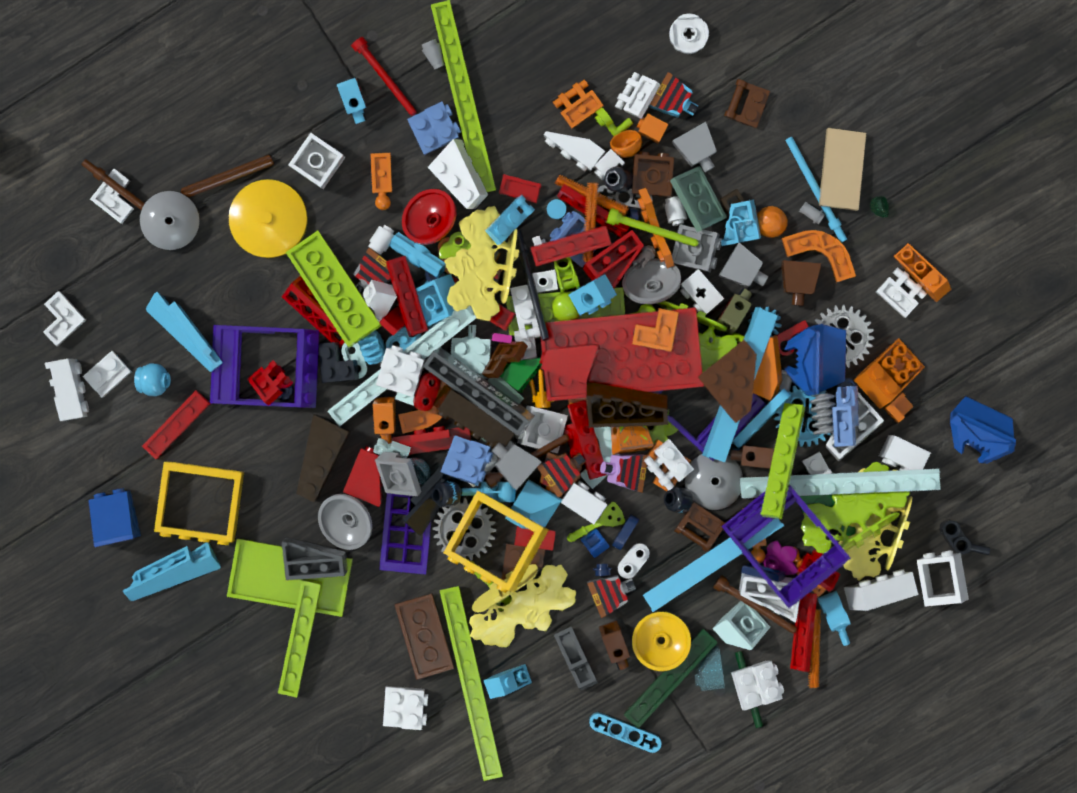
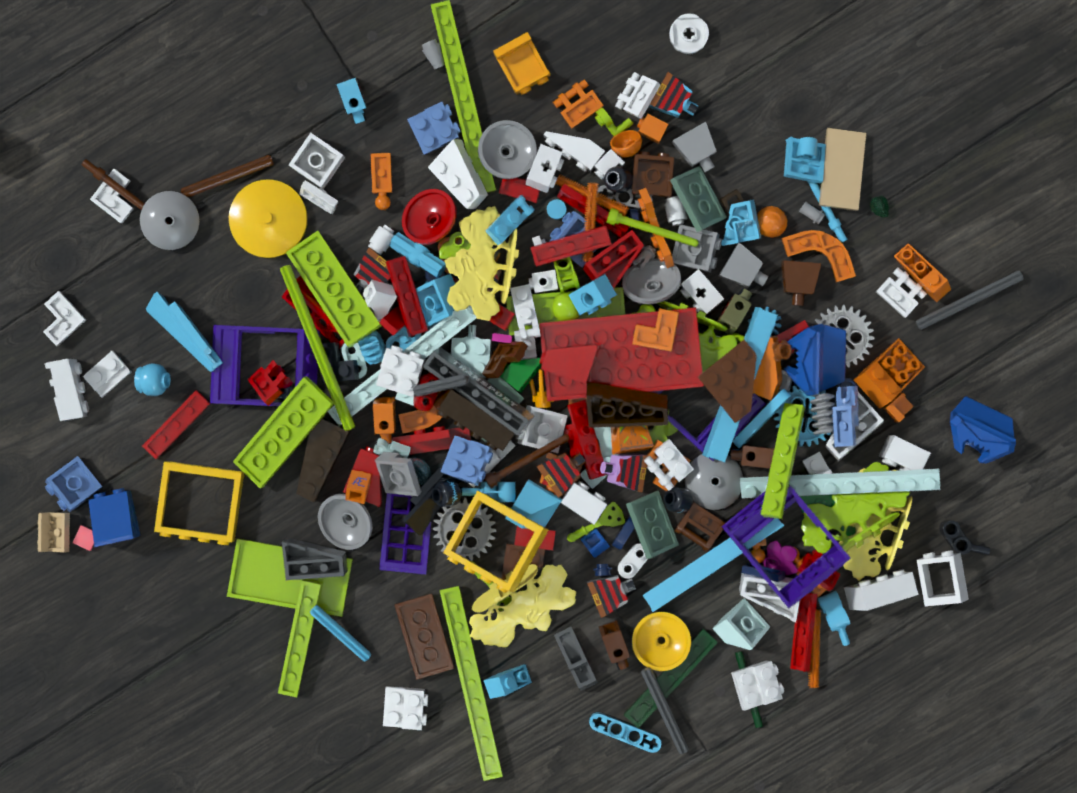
(53, 532): none -> tan bracket
(72, 484): none -> medium blue plate
(84, 538): none -> coral tile
(172, 570): medium azure wedge -> none
(283, 432): none -> lime plate
(317, 347): none -> lime axle
(318, 196): none -> white plate
(340, 633): none -> medium azure axle
(358, 486): none -> orange brick
(361, 46): red piece -> none
(440, 385): none -> dark grey axle
(513, 138): none -> light grey dish
(514, 464): light grey torso -> none
(522, 64): none -> light orange panel
(523, 250): black bar -> none
(547, 158): none -> white brick
(652, 524): none -> sand green plate
(664, 710): none -> dark grey axle
(710, 672): clear light blue slope -> none
(723, 585): reddish brown piece -> none
(753, 105): reddish brown plate -> none
(781, 350): none -> dark orange plate
(805, 159): none -> medium azure plate
(969, 300): none -> dark grey axle

